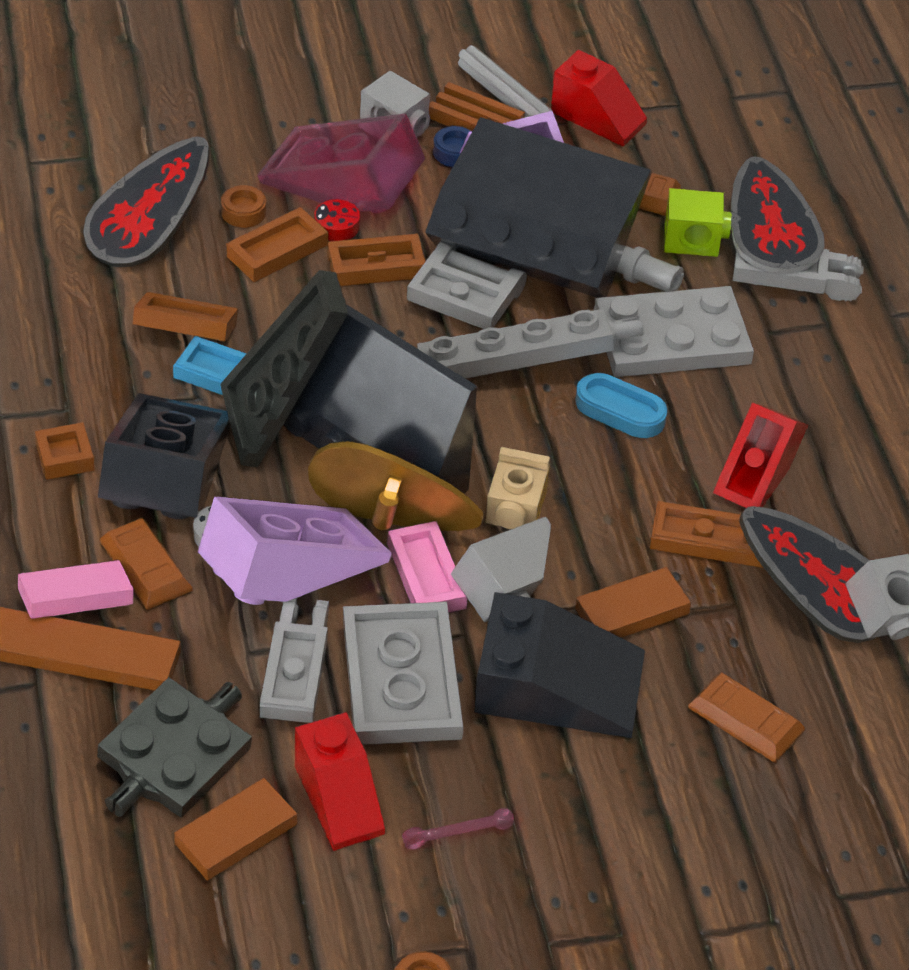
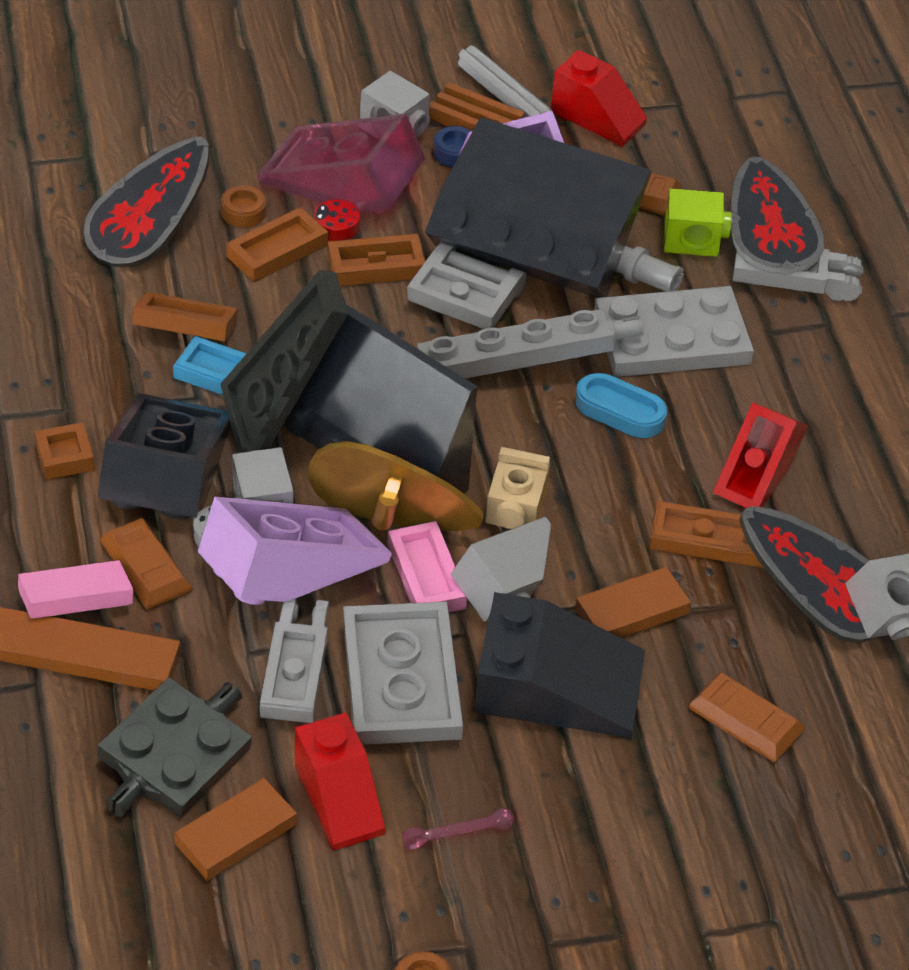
(261, 476): none -> light grey brick

